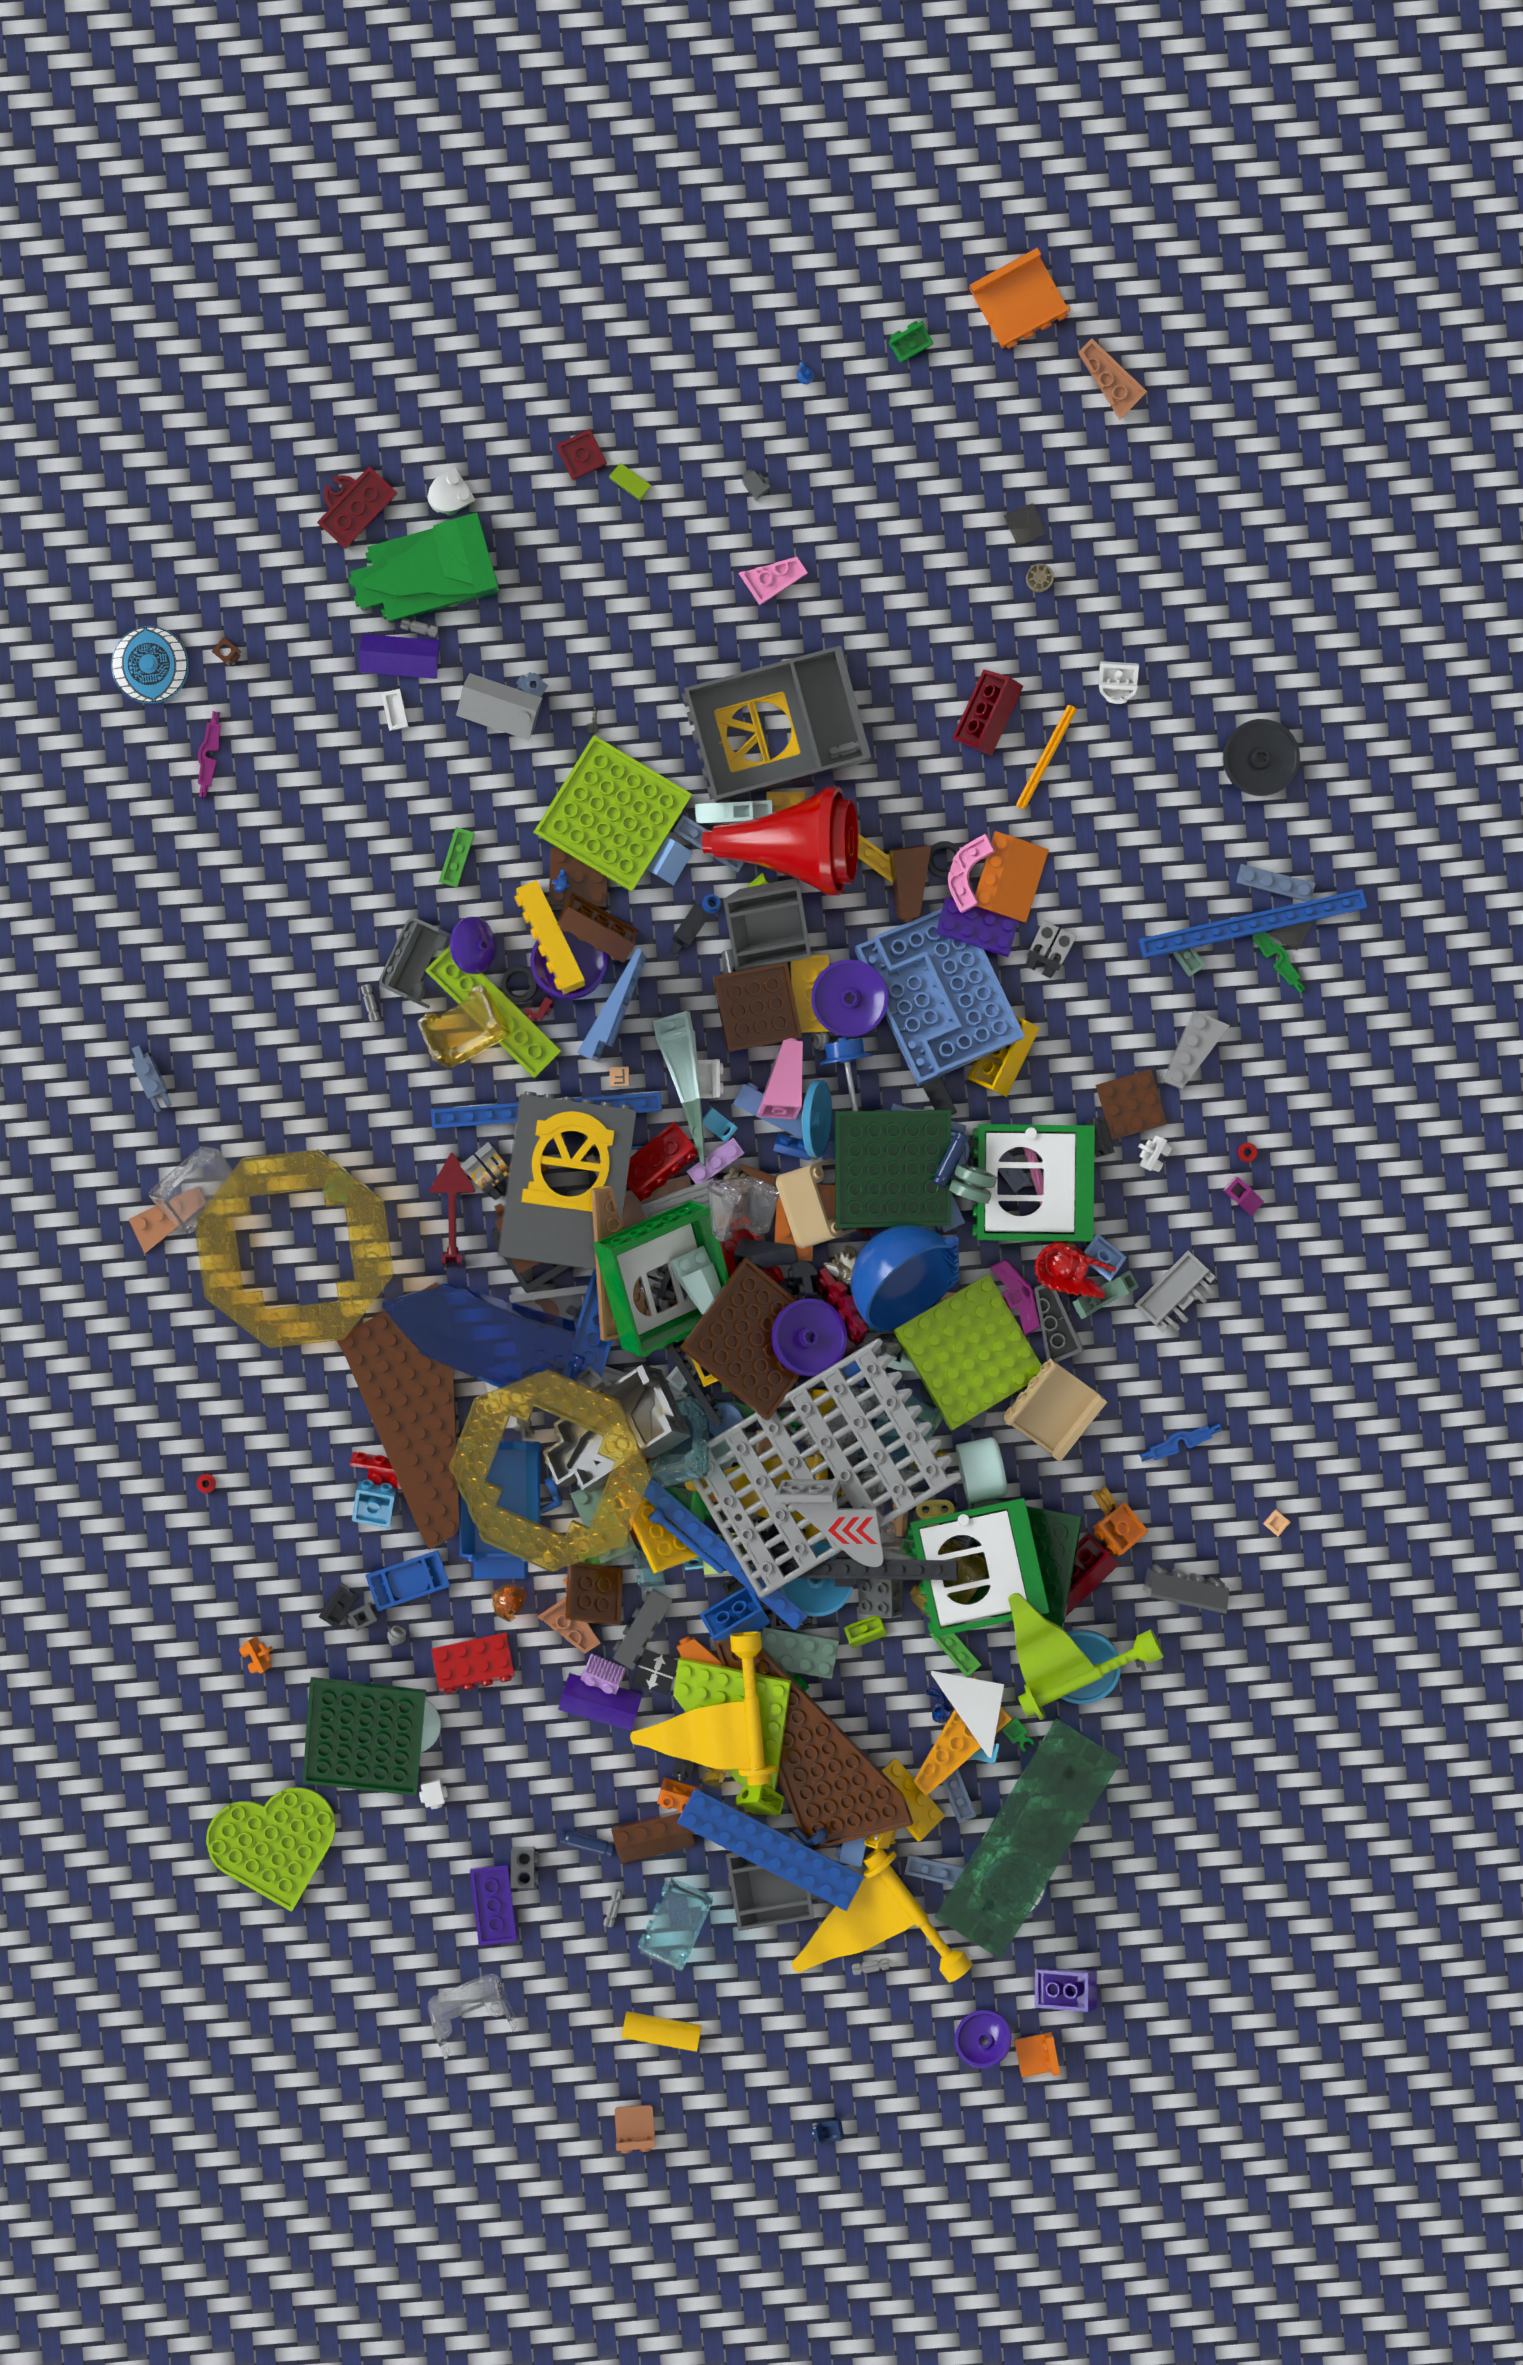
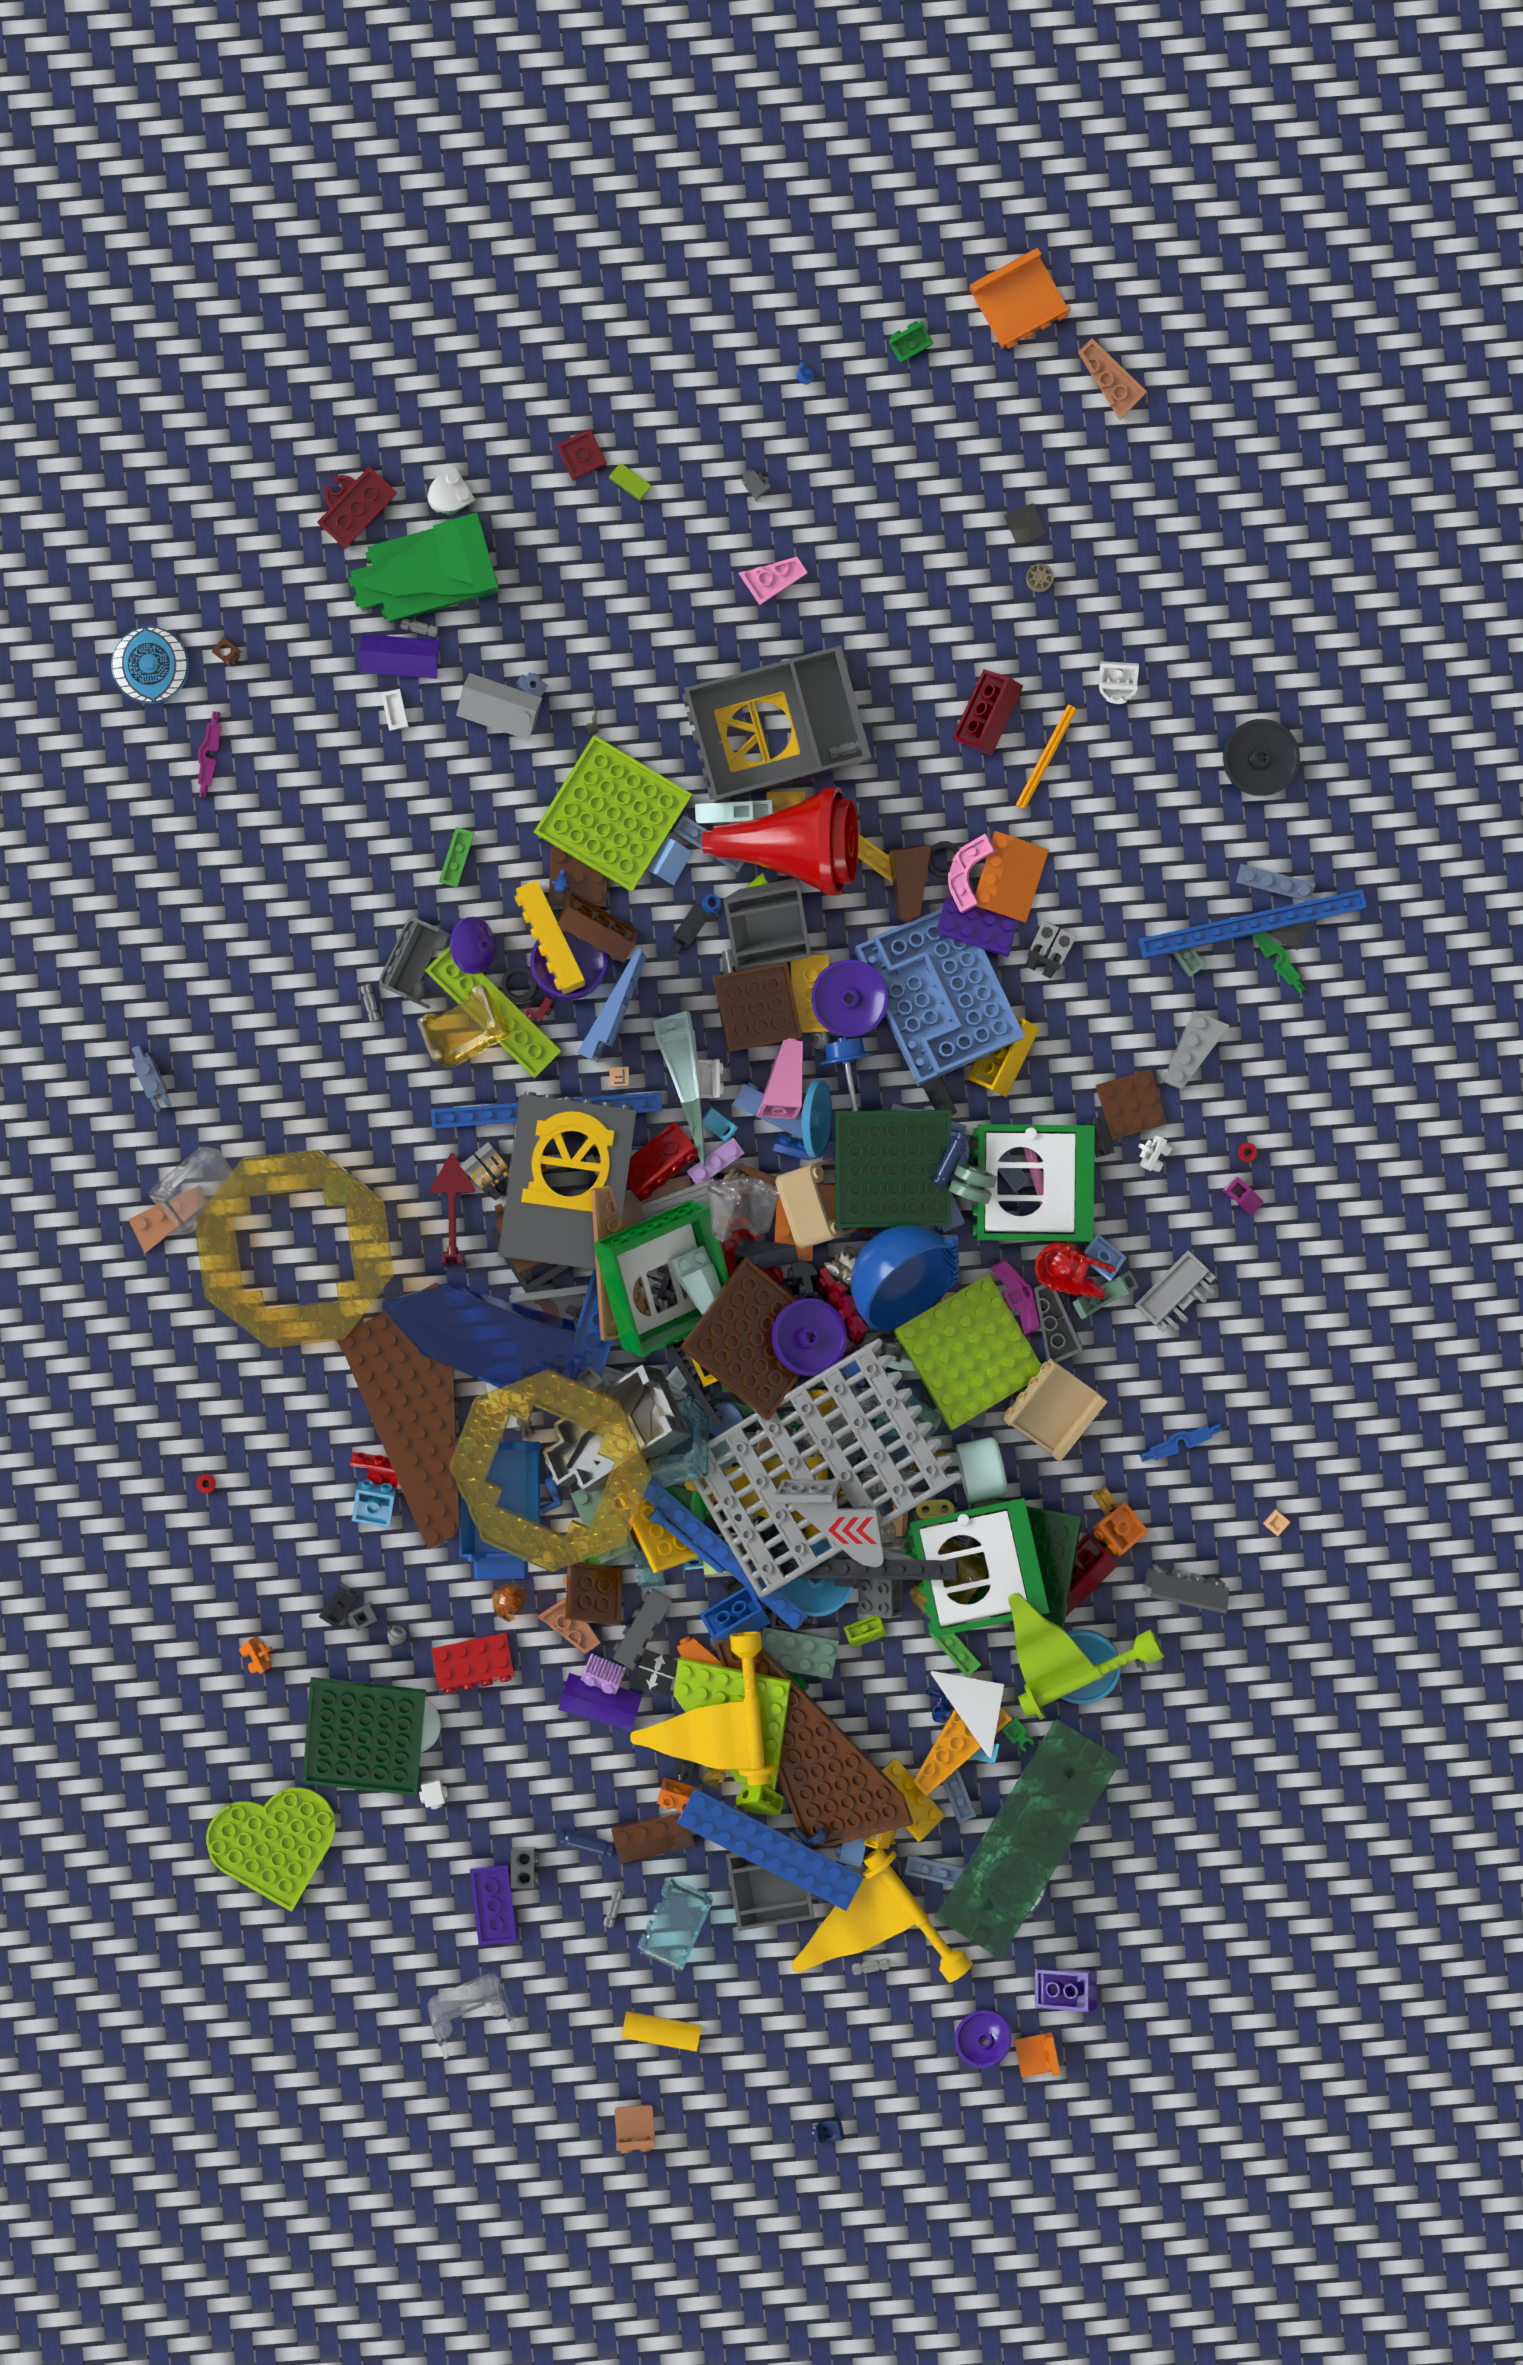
(407, 1580): blue slope -> none

